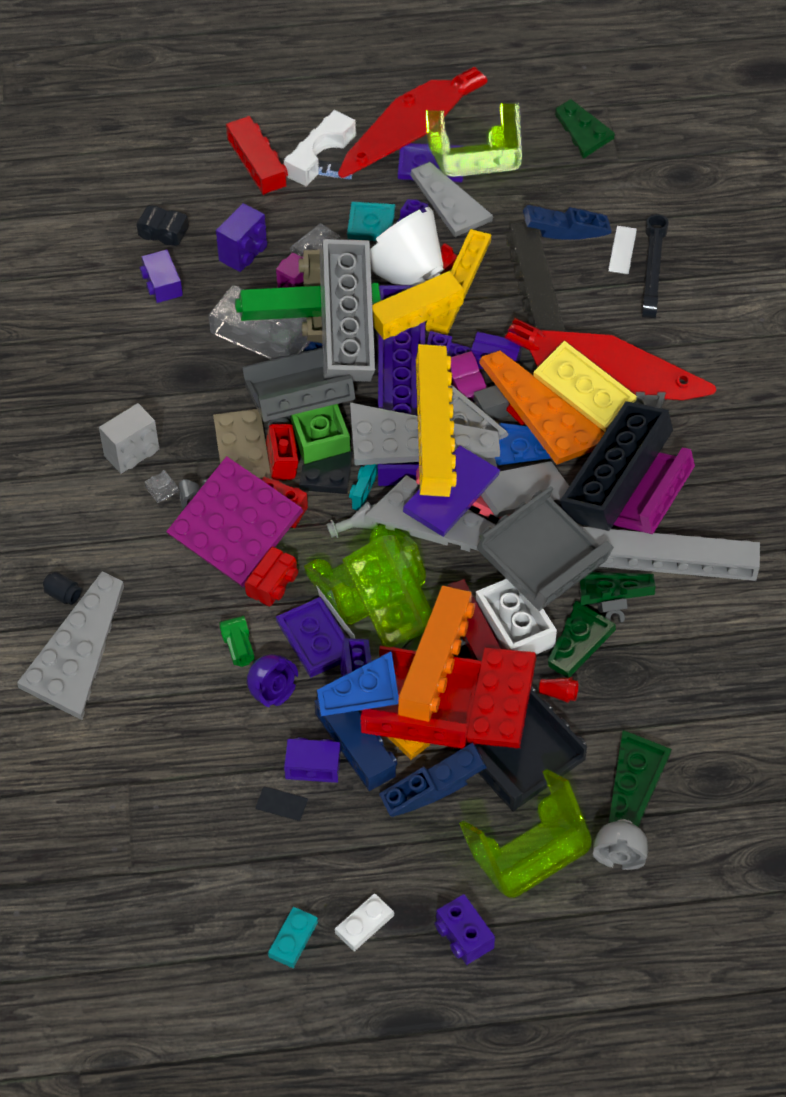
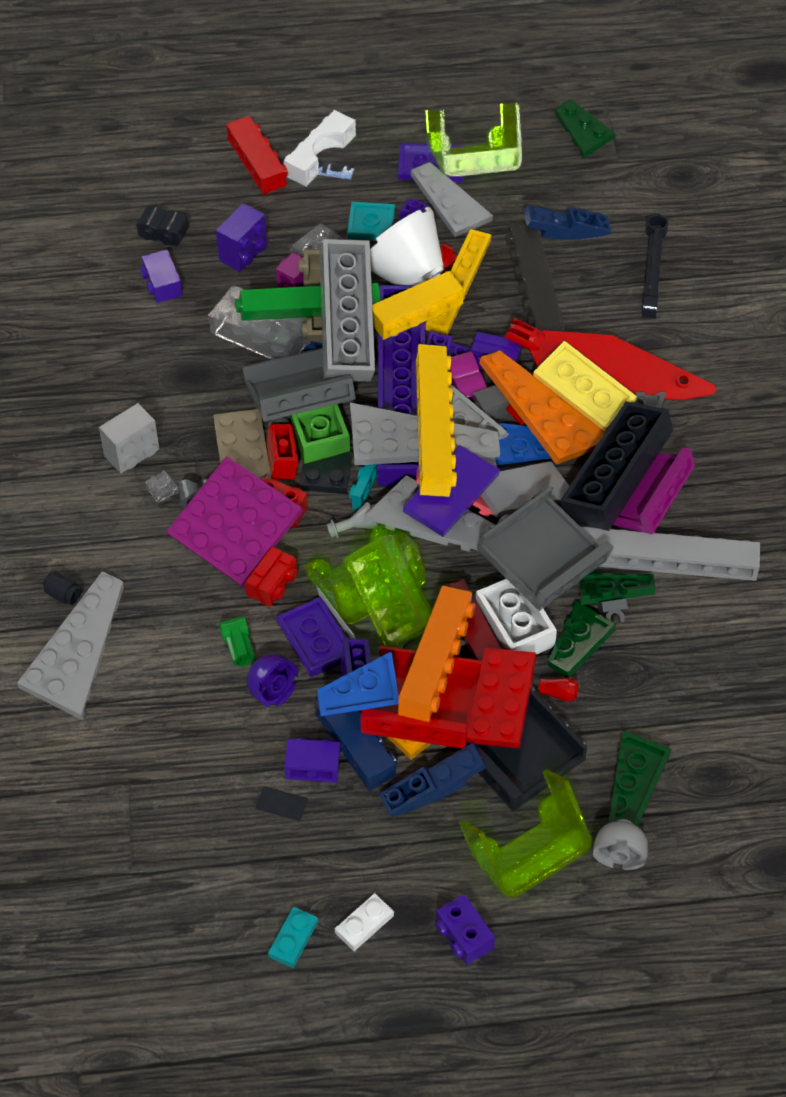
(406, 119): red wing -> none
(622, 249): white sticker -> none

